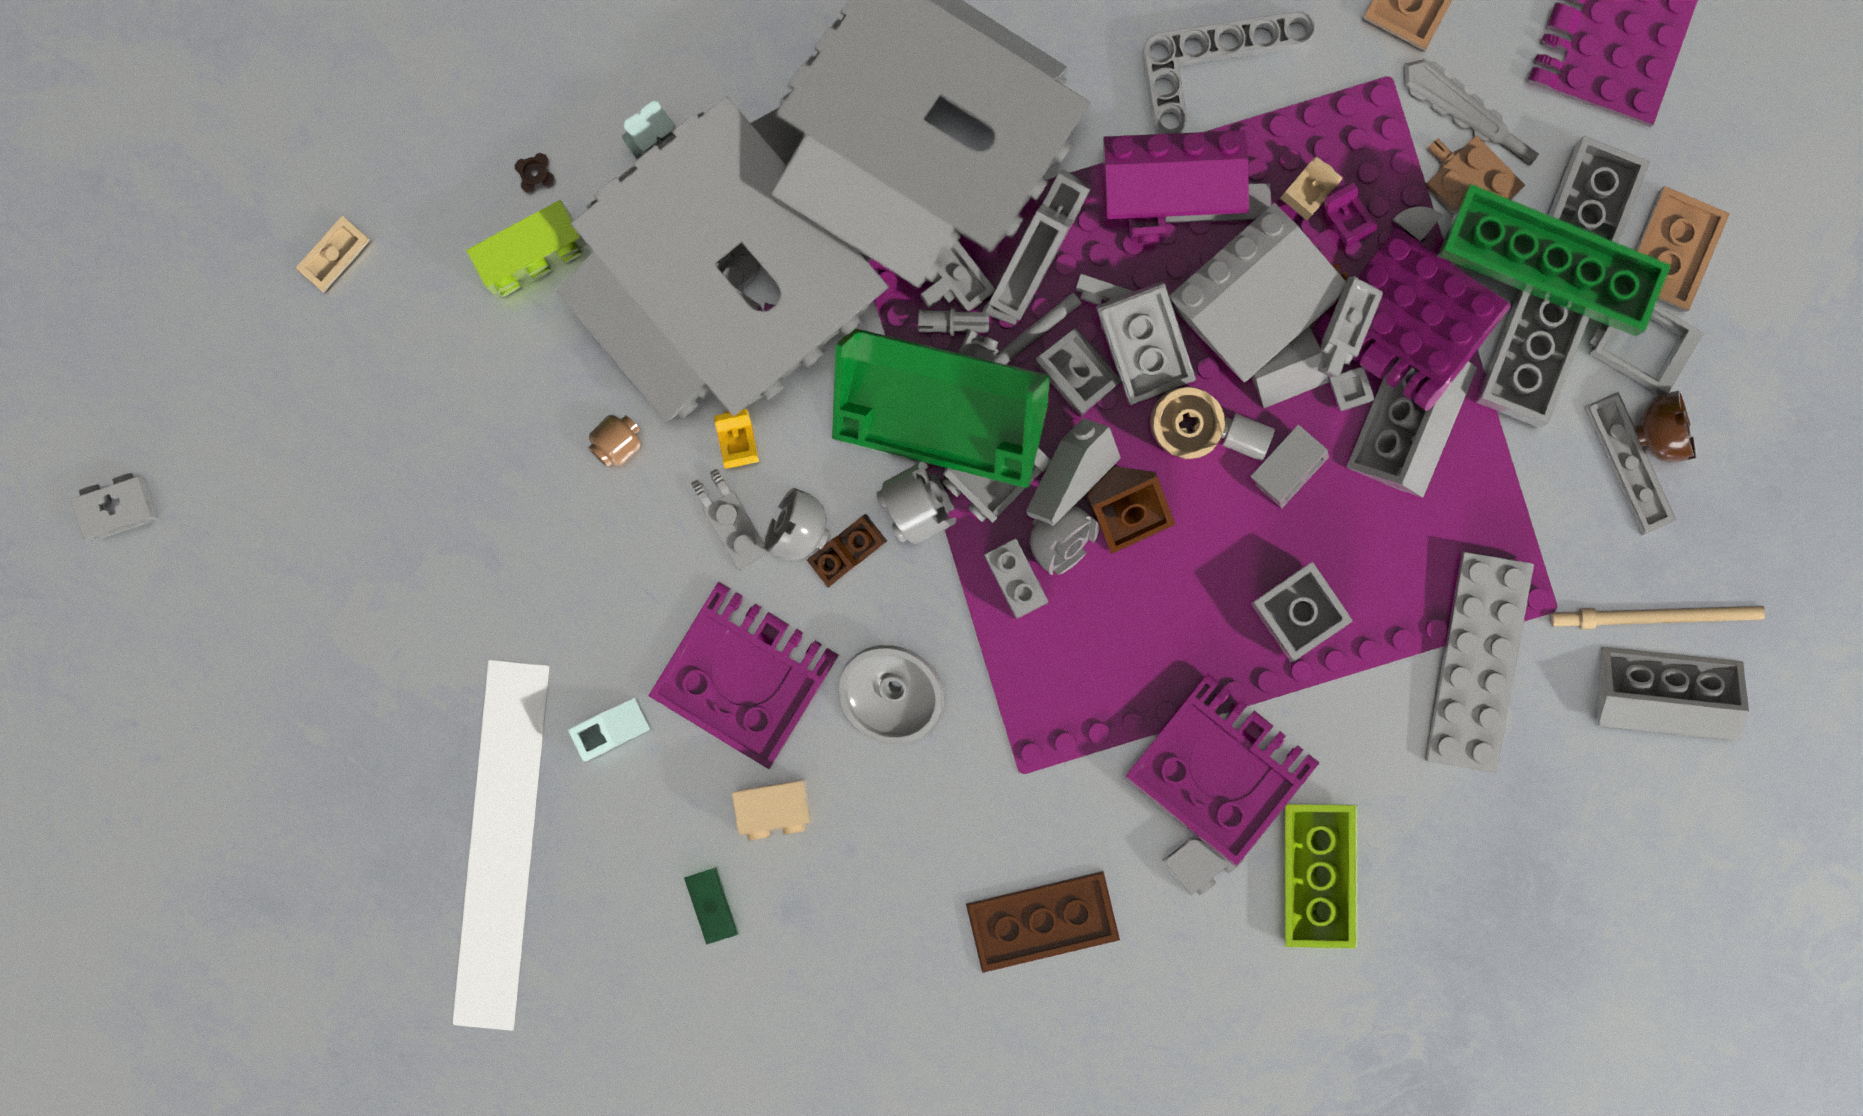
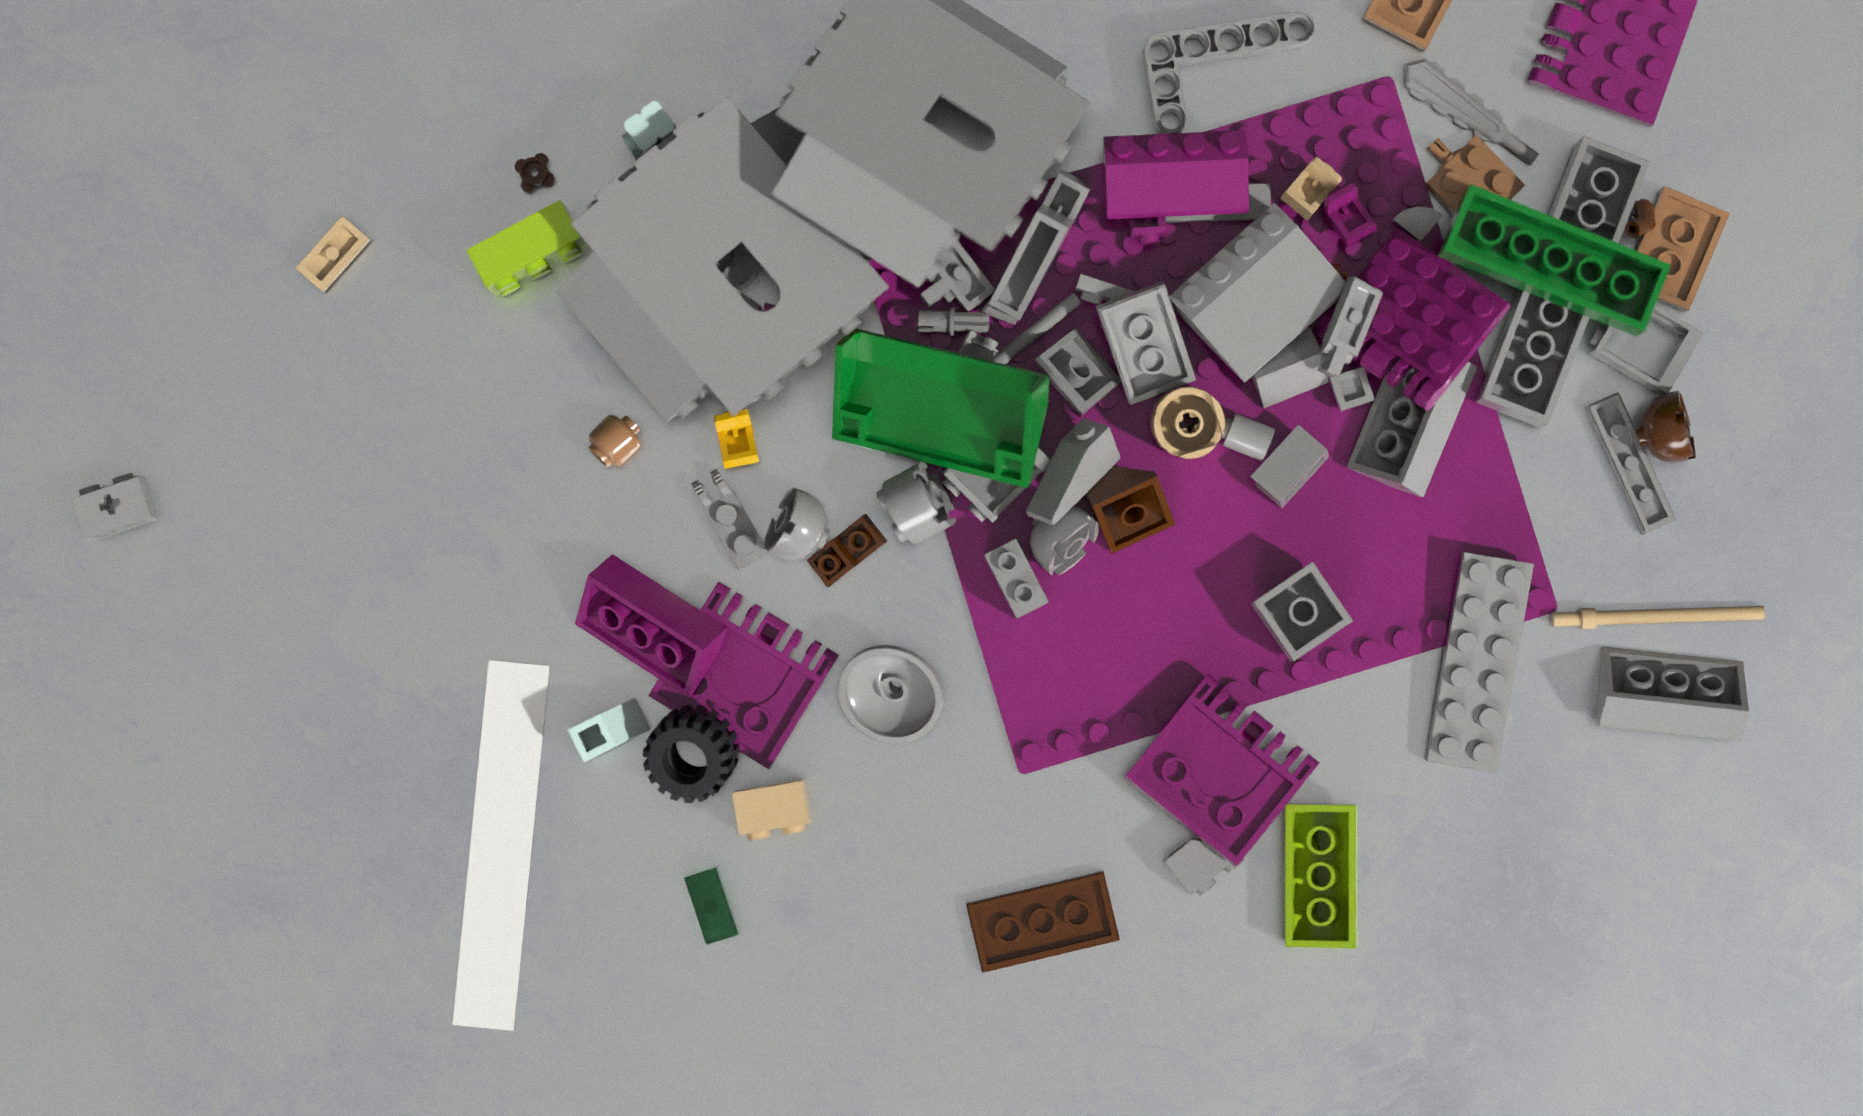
(649, 625): none -> magenta slope
(677, 775): none -> black tyre
(1643, 219): none -> reddish brown arm

